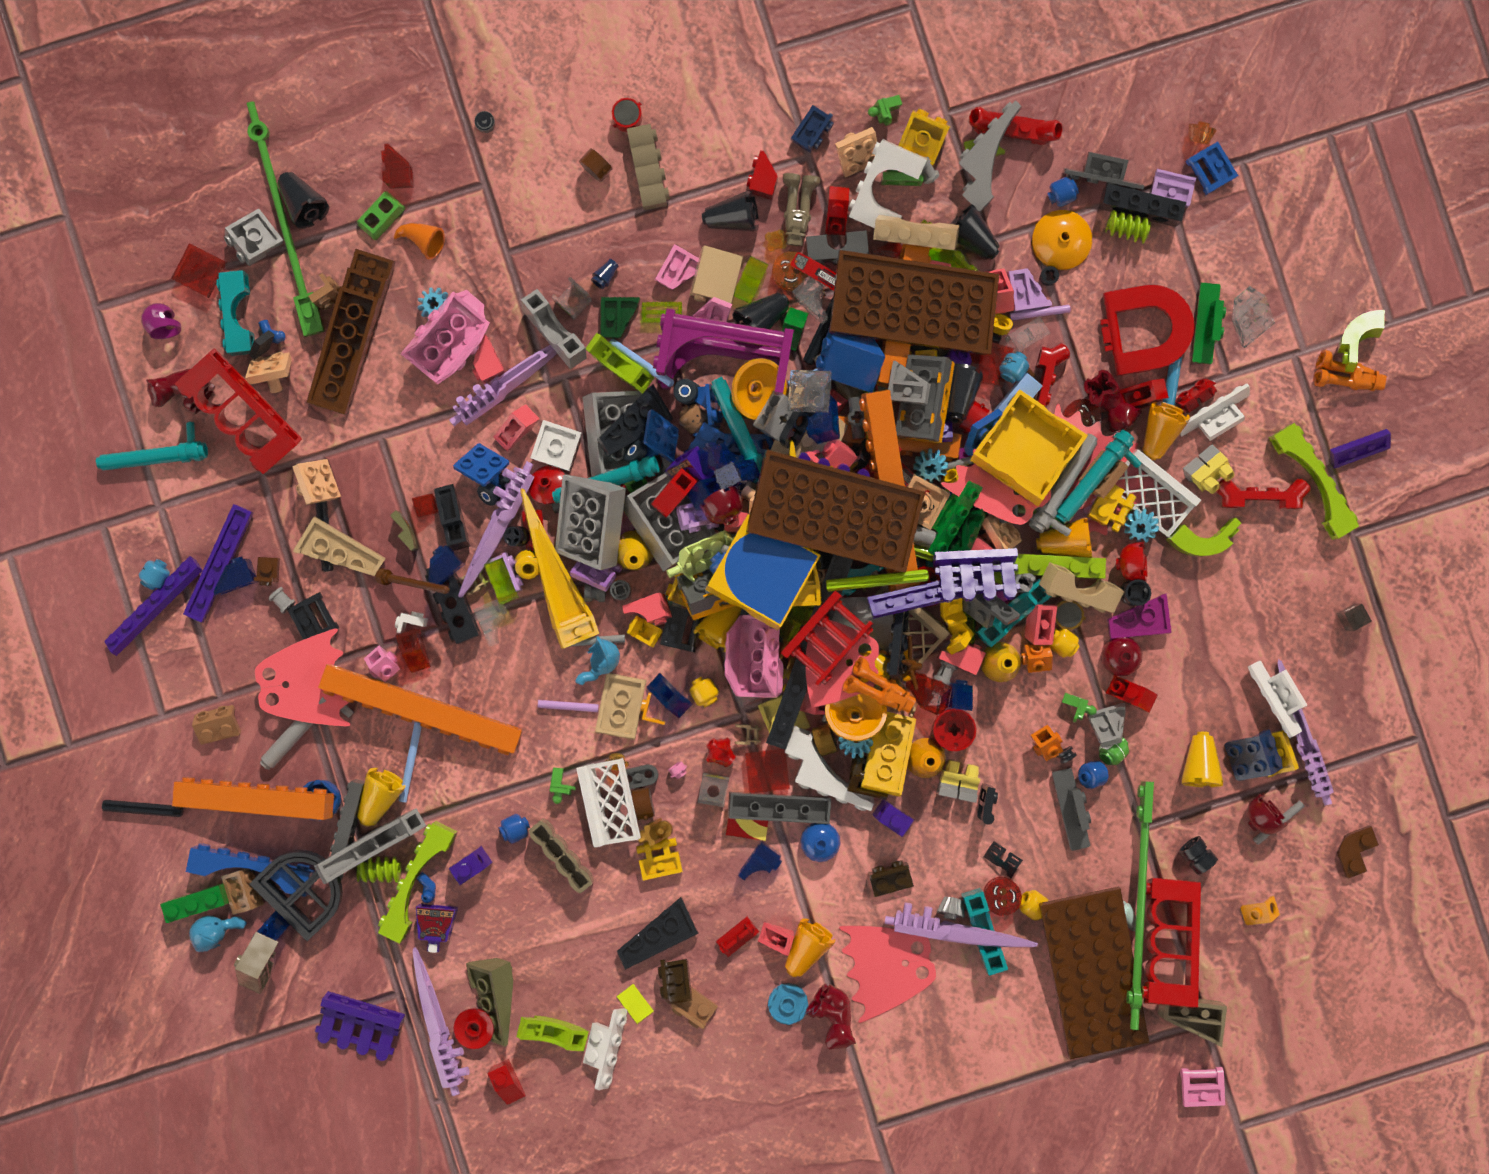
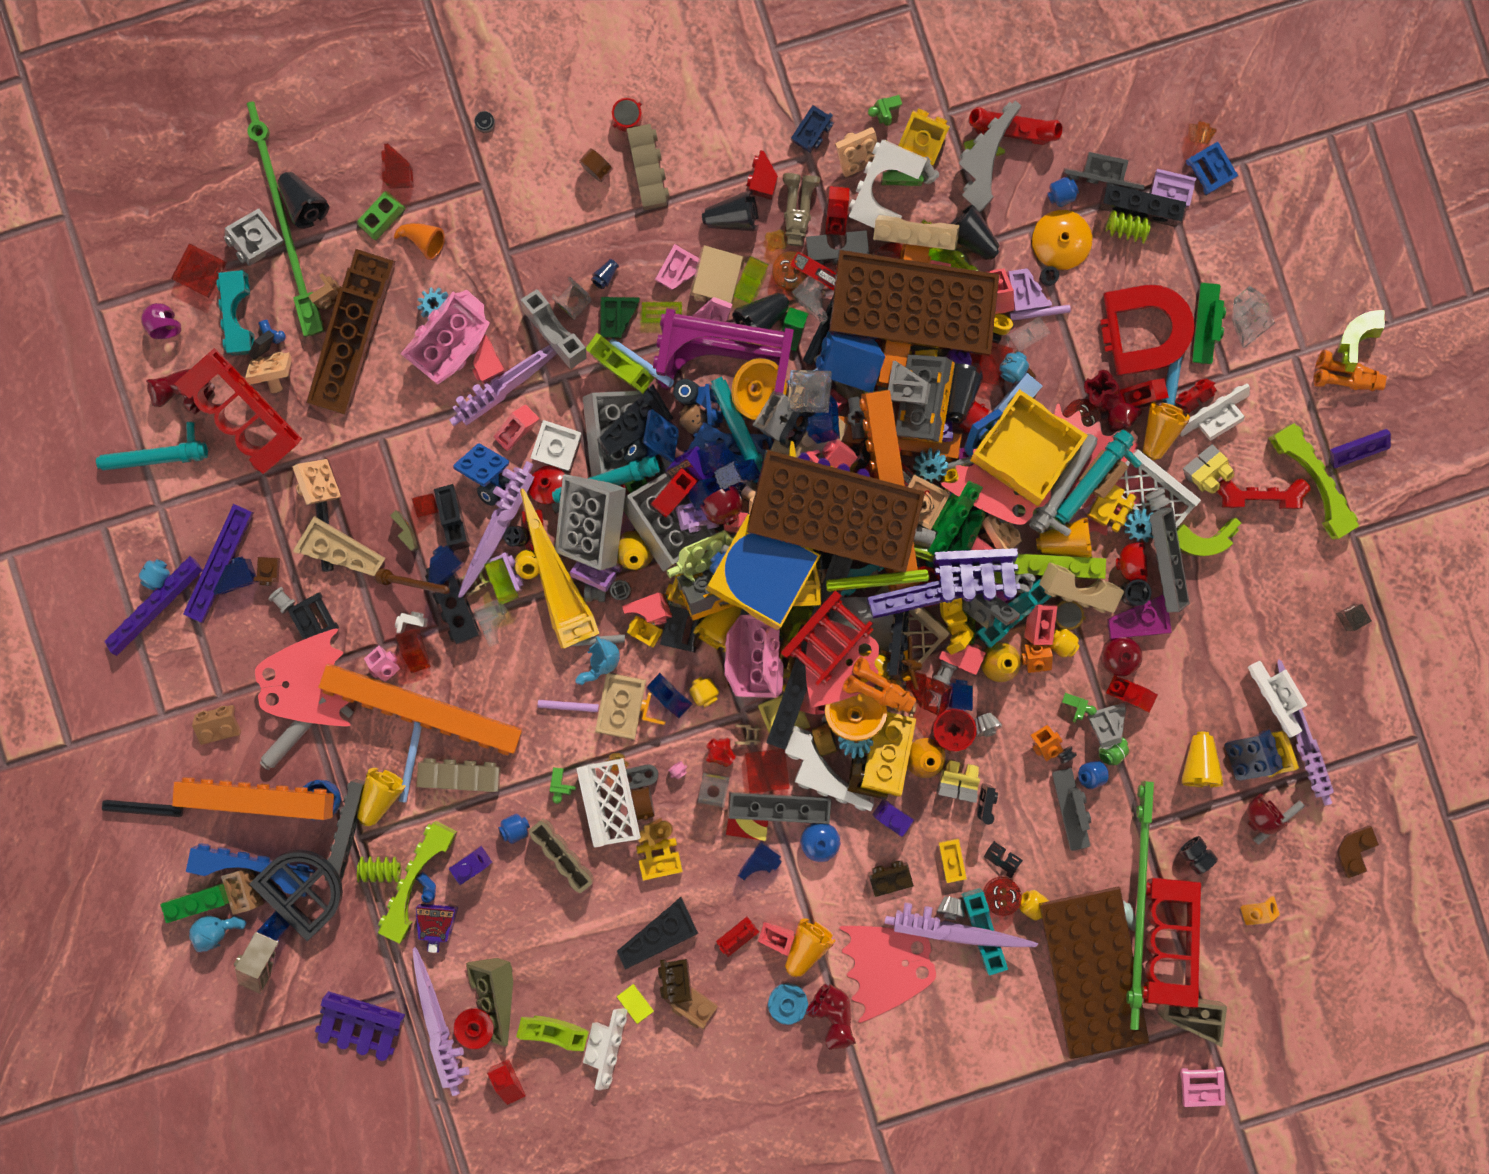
(370, 845): light grey arch -> none
(458, 776): none -> dark tan brick
(952, 860): none -> yellow plate
(987, 725): none -> light grey piece
(1048, 360): red plate -> none
(1157, 499): none -> light grey wheel
(1169, 559): none -> dark grey piece

